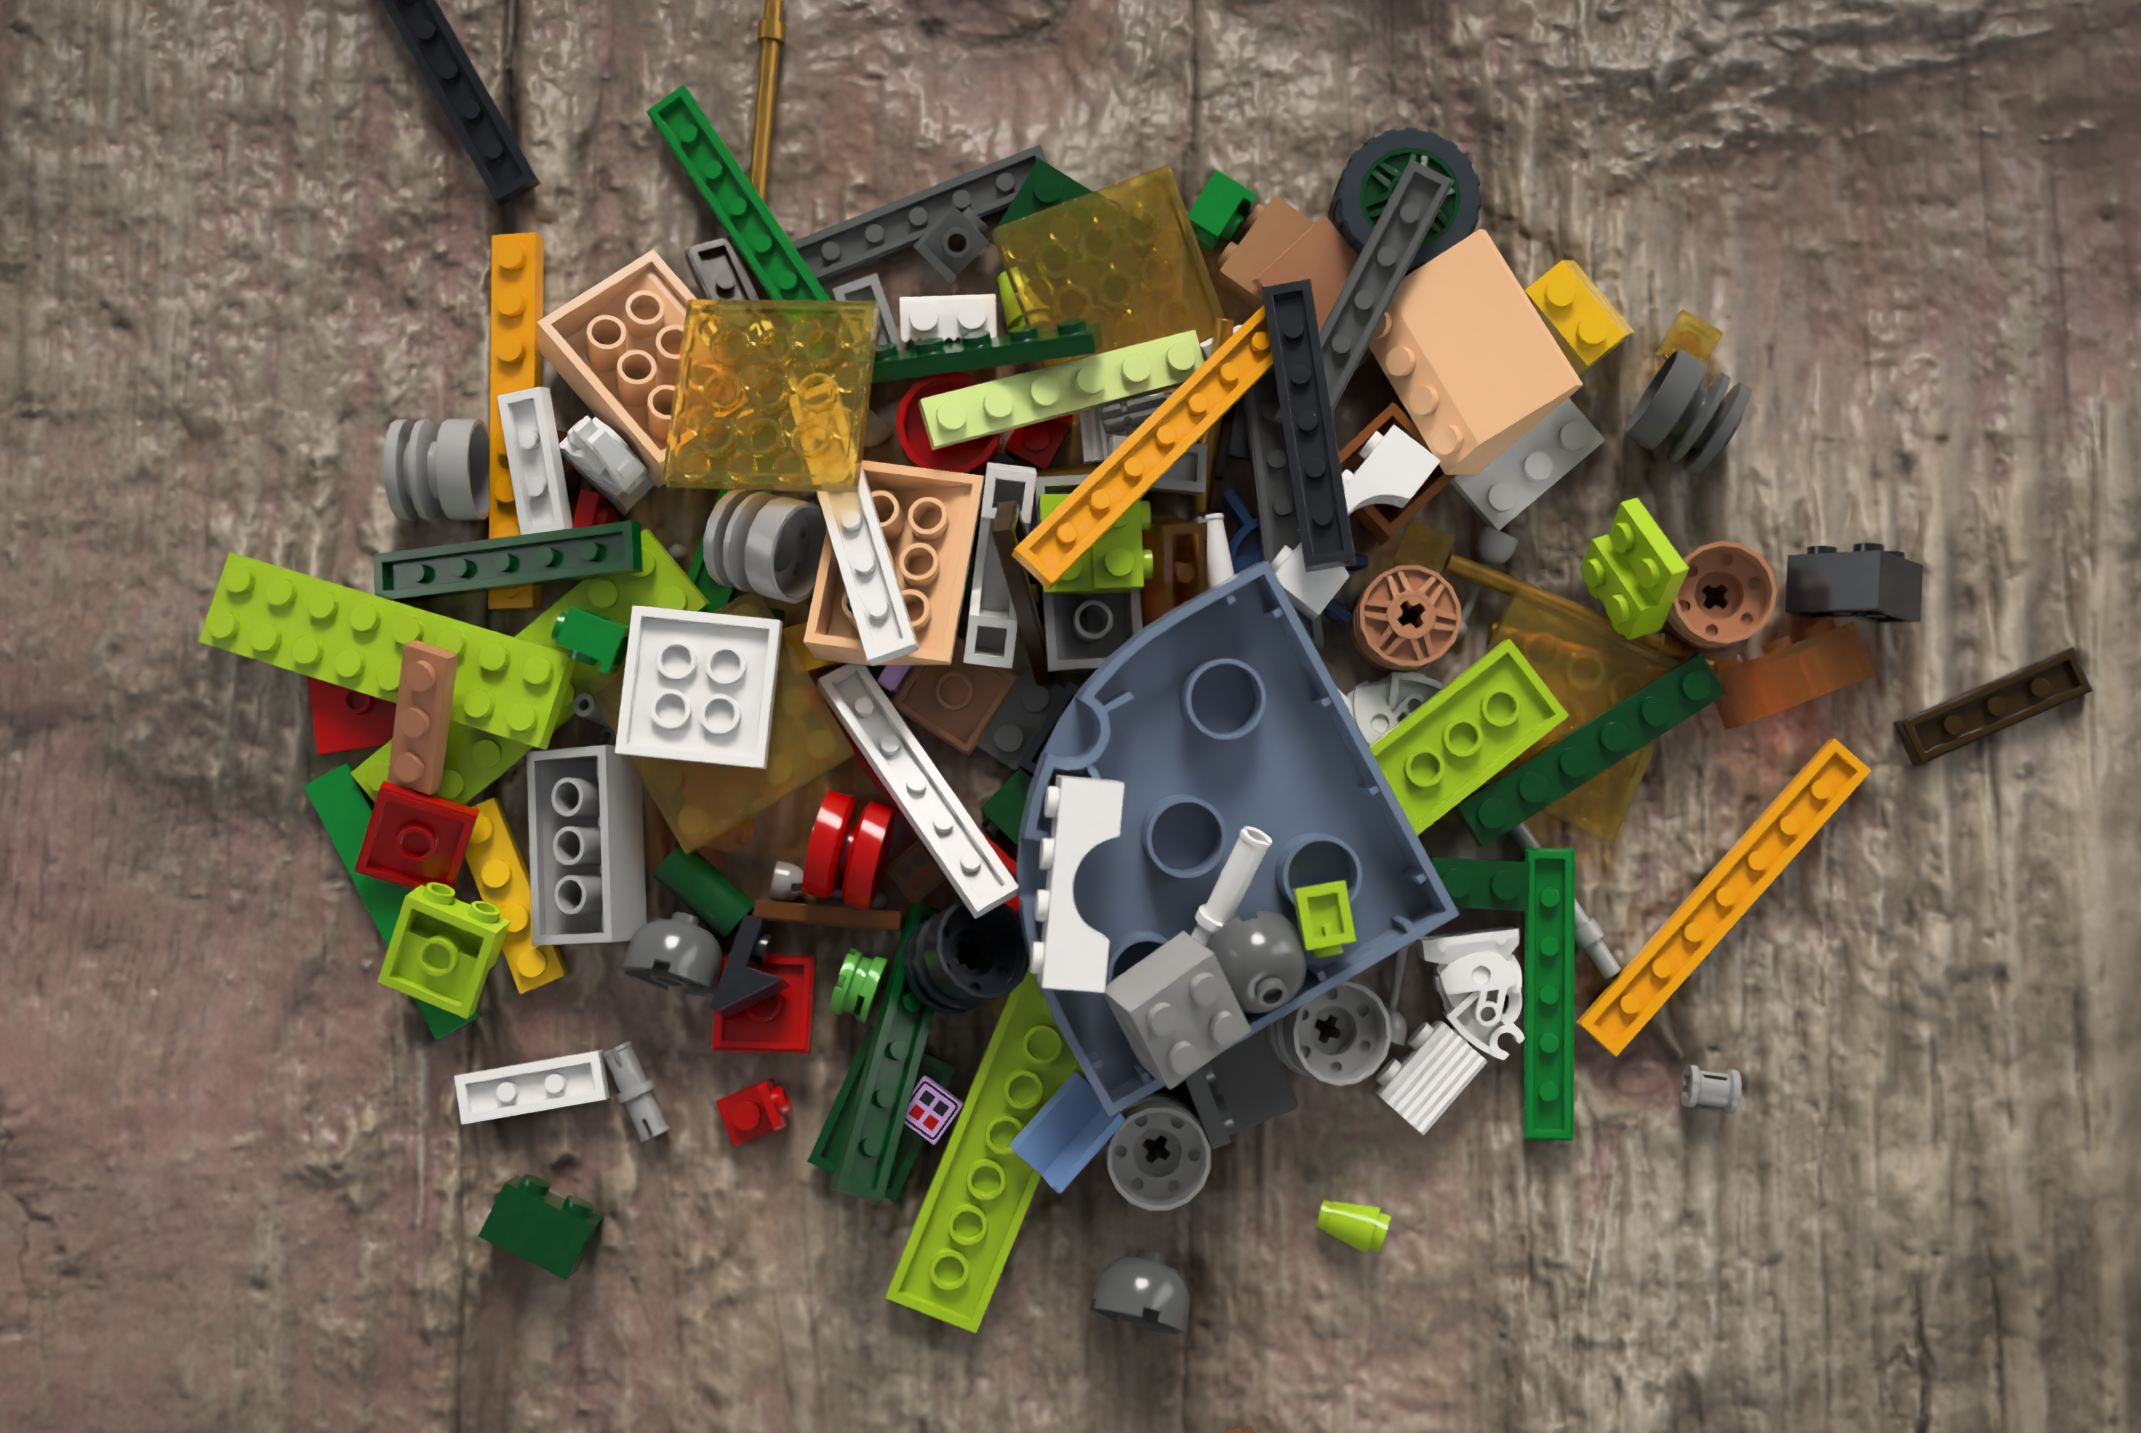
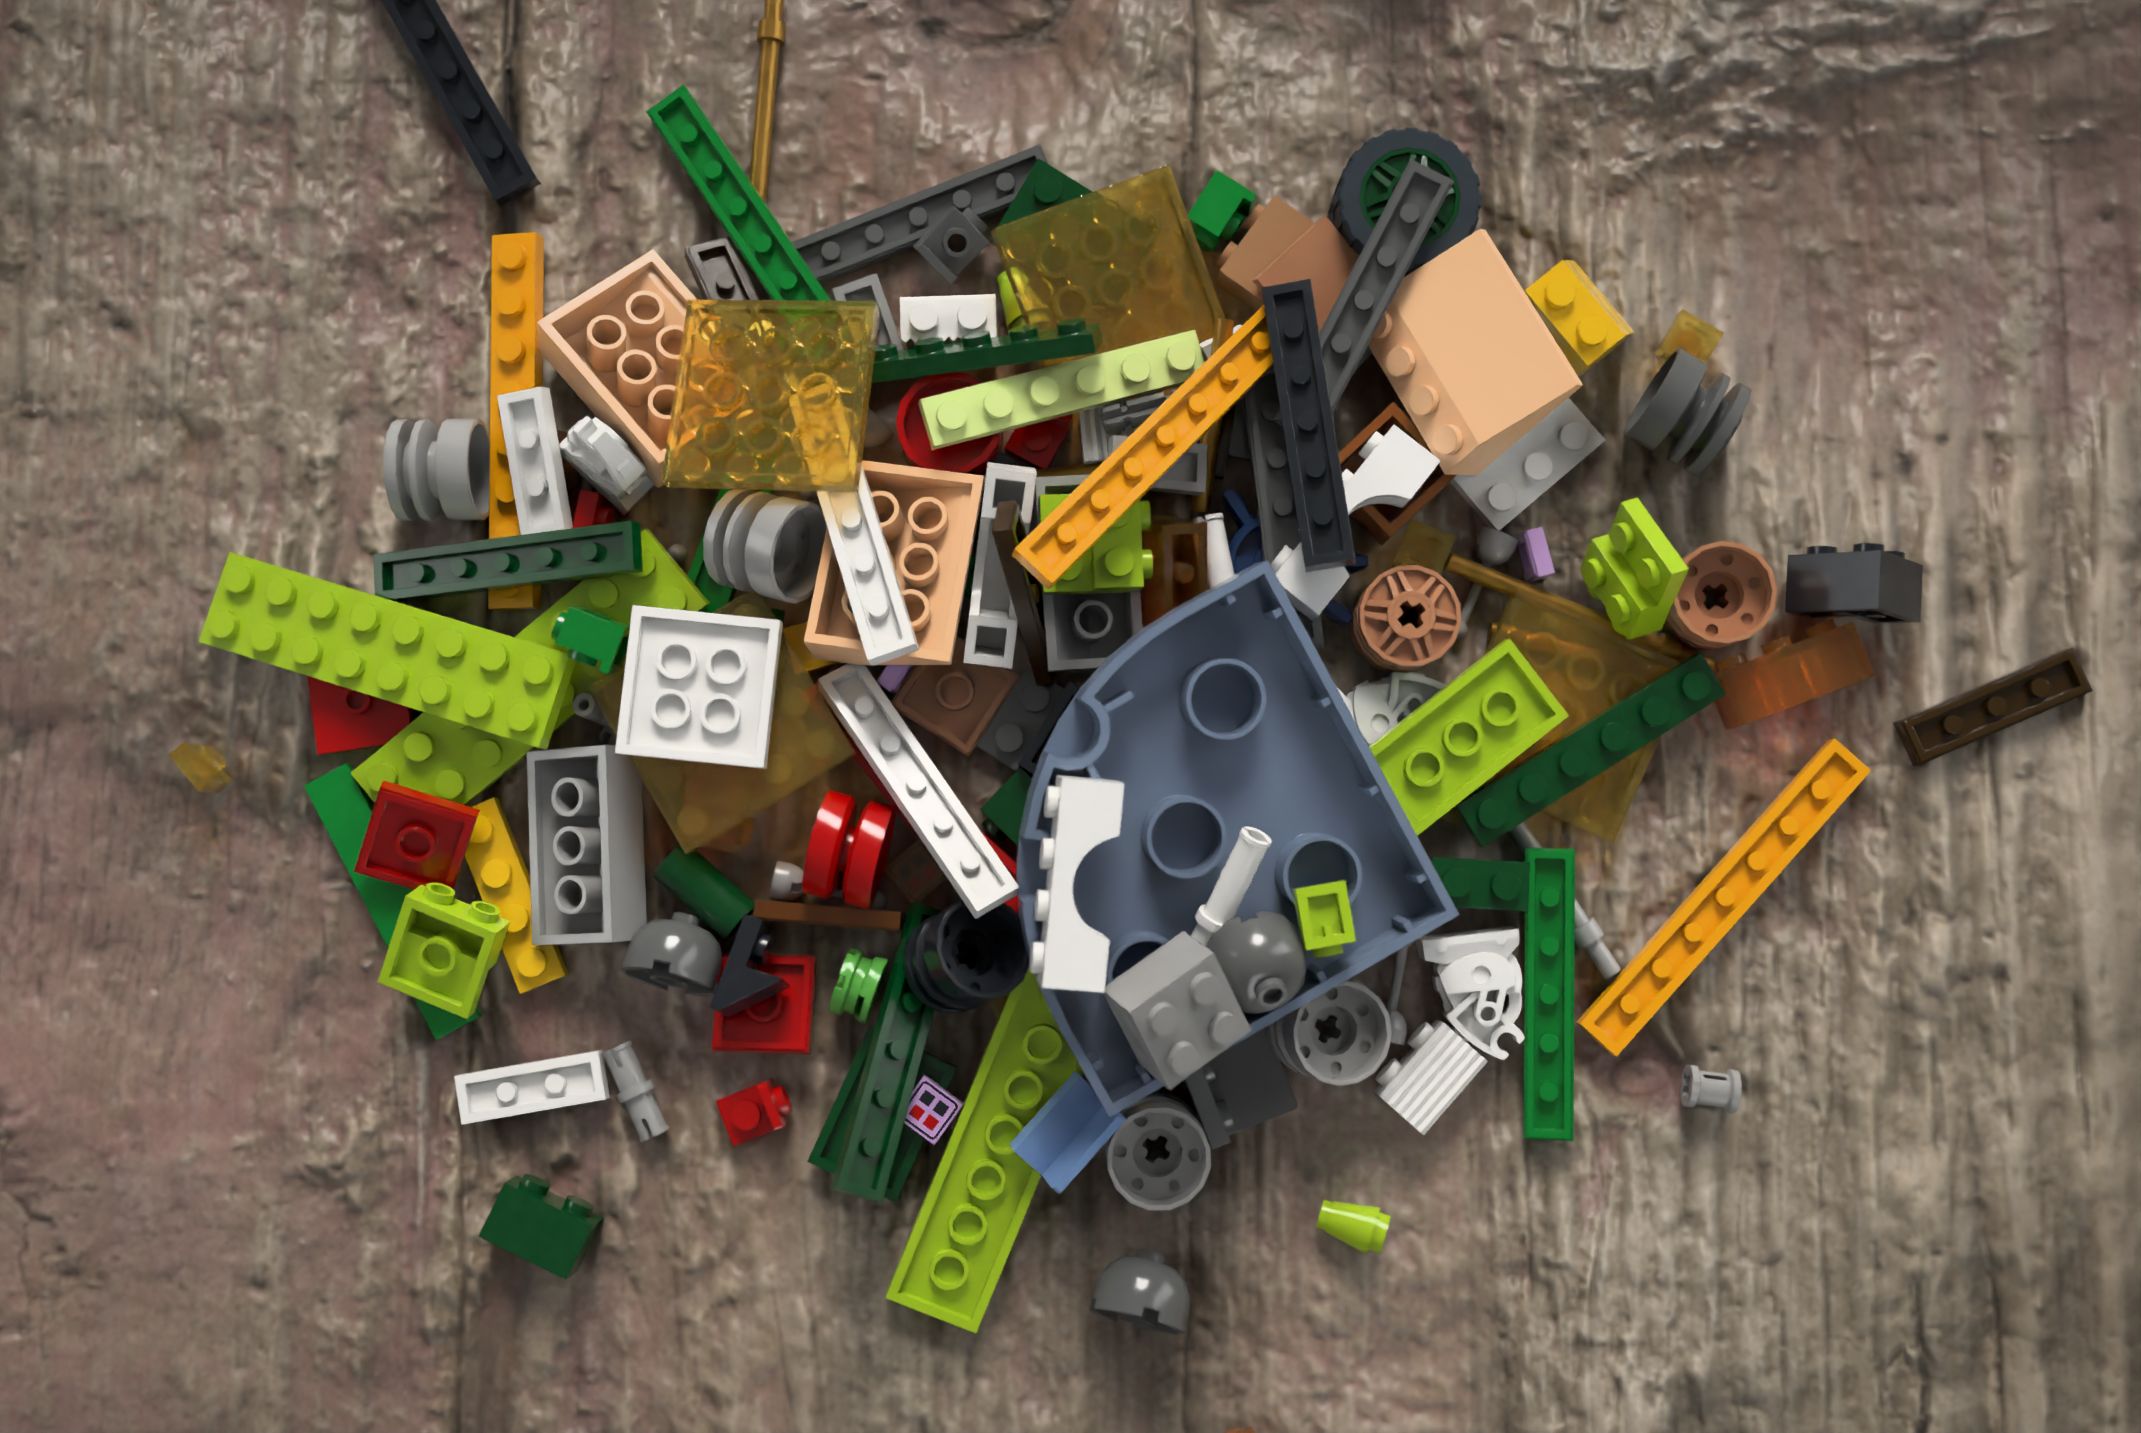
(201, 766): none -> clear yellow plate
(422, 717): nougat plate -> none
(1534, 555): none -> lavender tile

